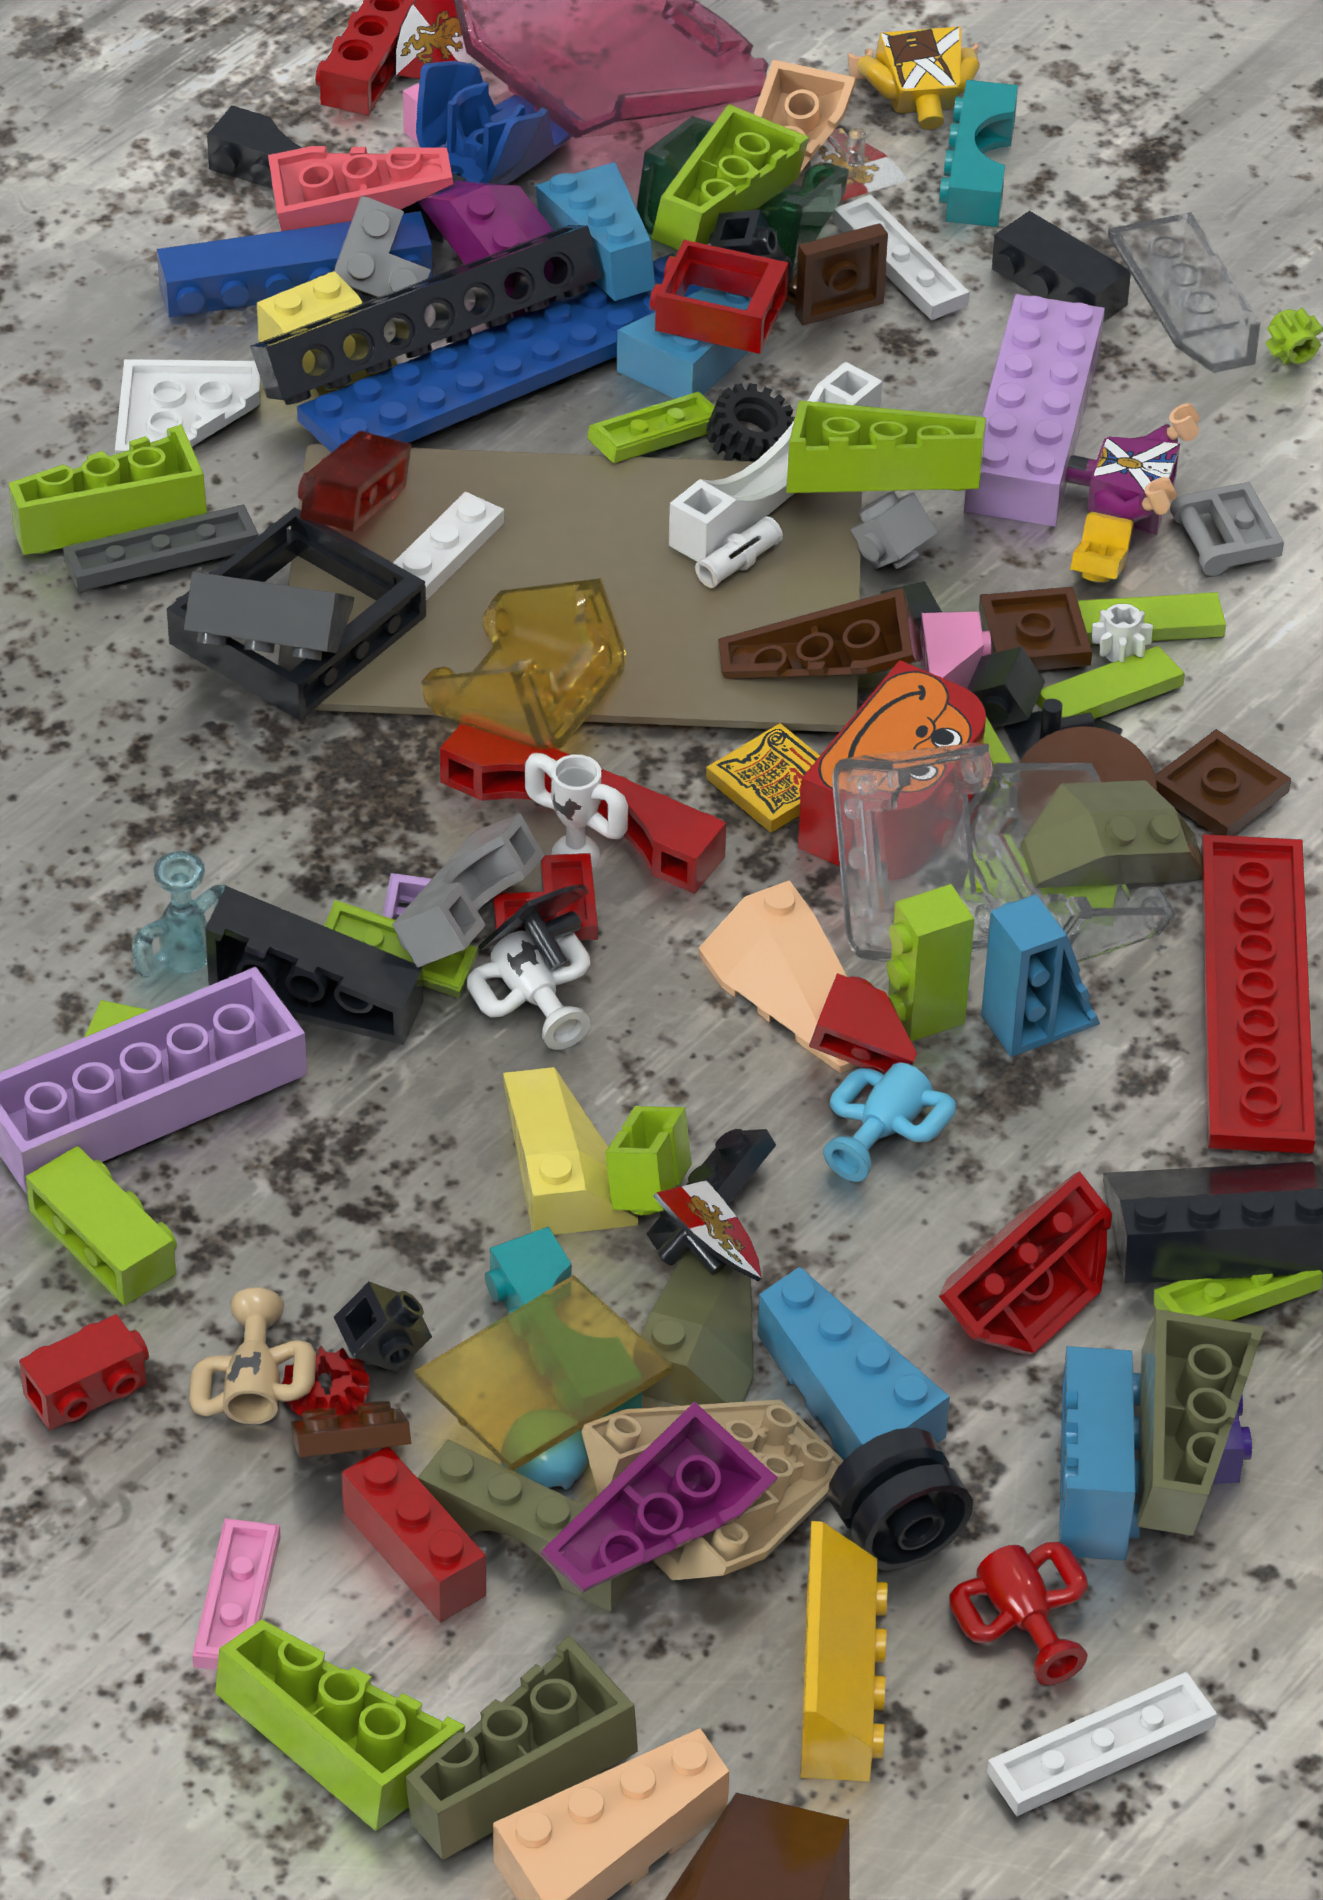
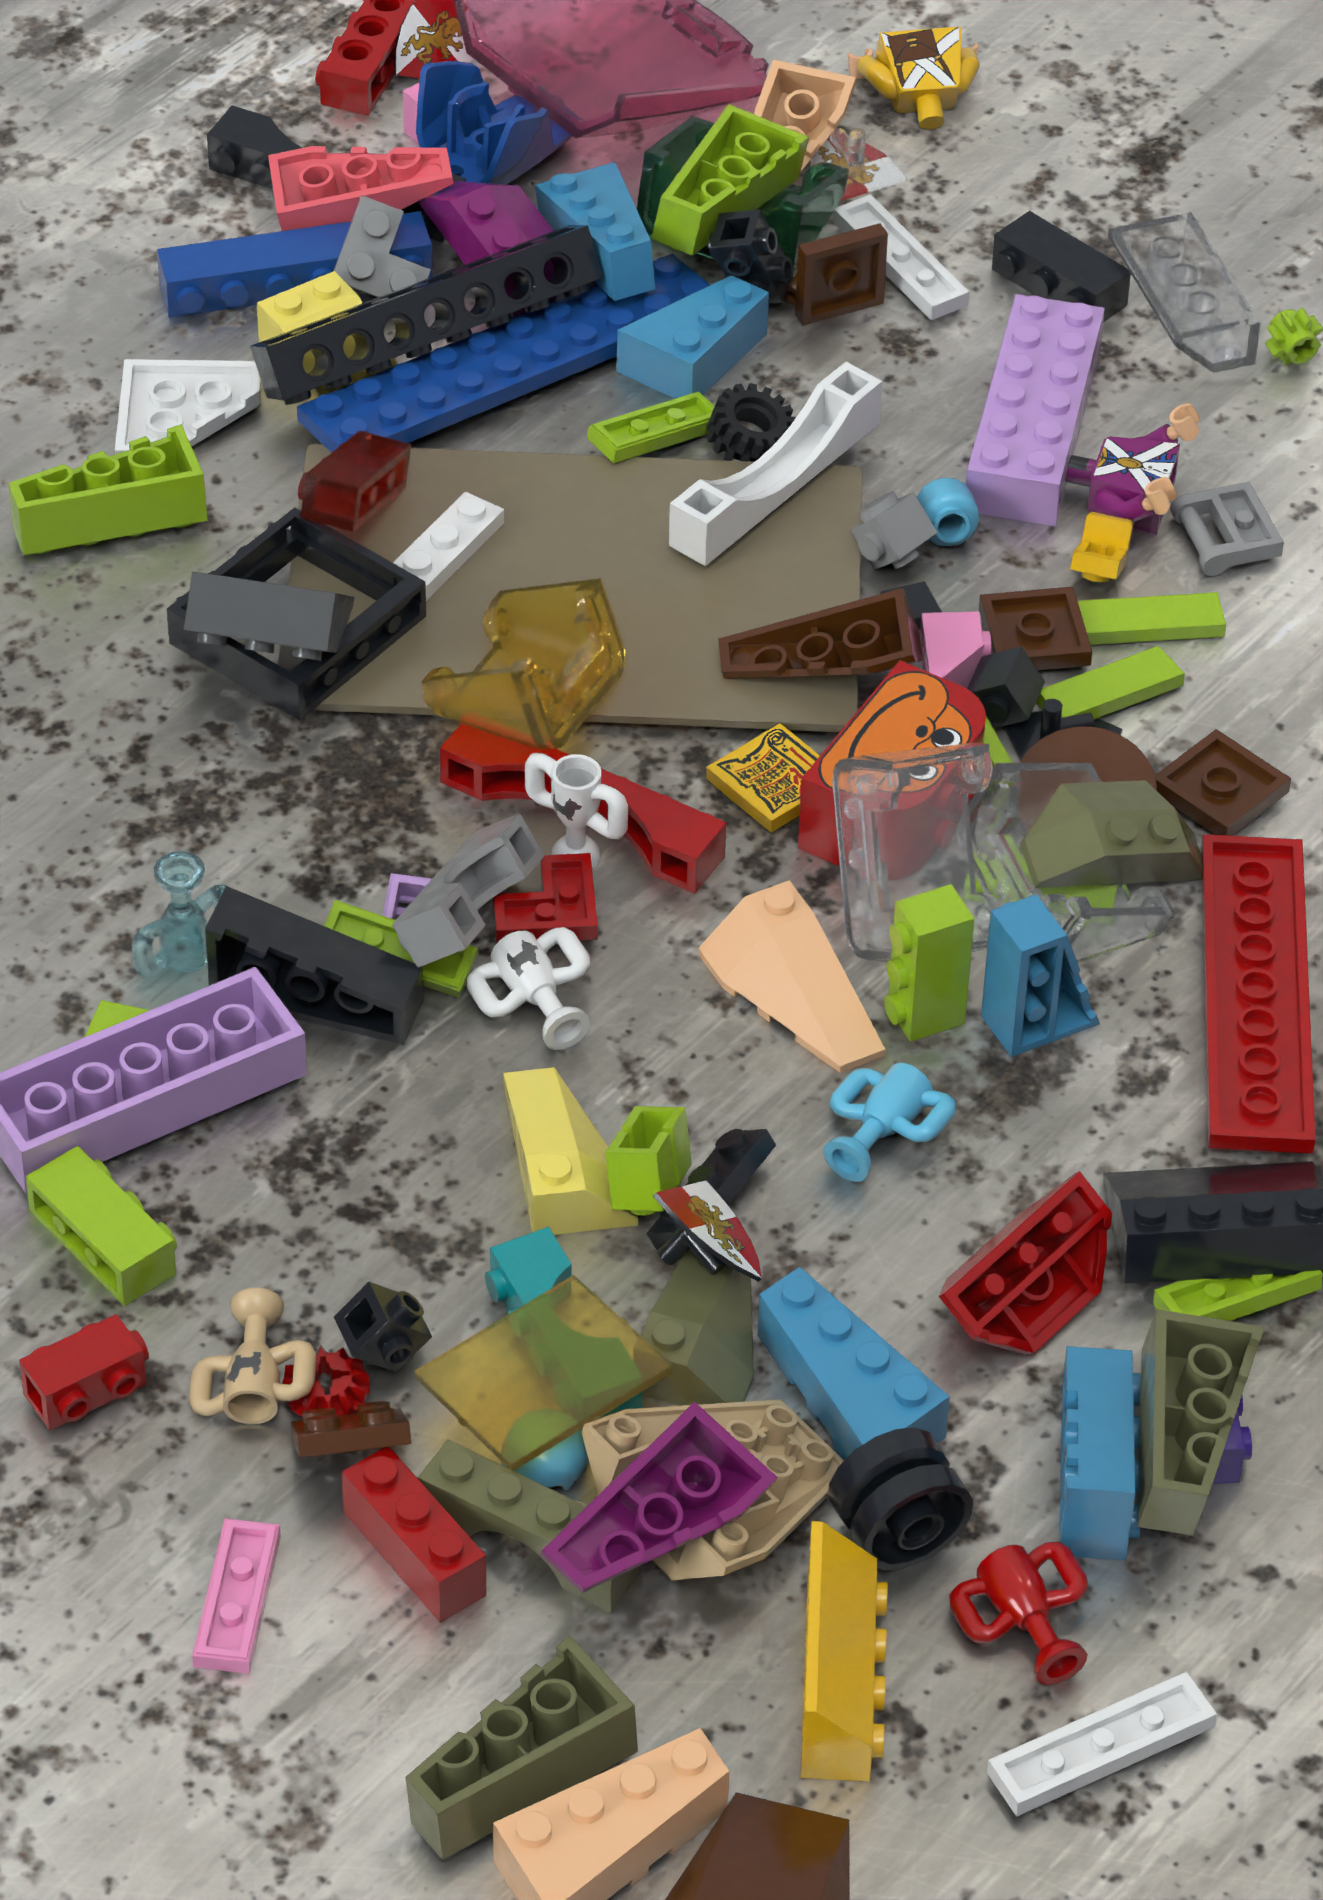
(159, 547): dark grey plate -> none
(330, 1719): lime wedge -> none
(544, 934): black shield -> none
(719, 565): white pin -> none
(725, 271): red window -> none
(862, 1027): red slope -> none
(882, 449): lime wedge -> none
(950, 510): none -> medium azure head
(982, 123): teal arch -> none
(1121, 632): white gear -> none

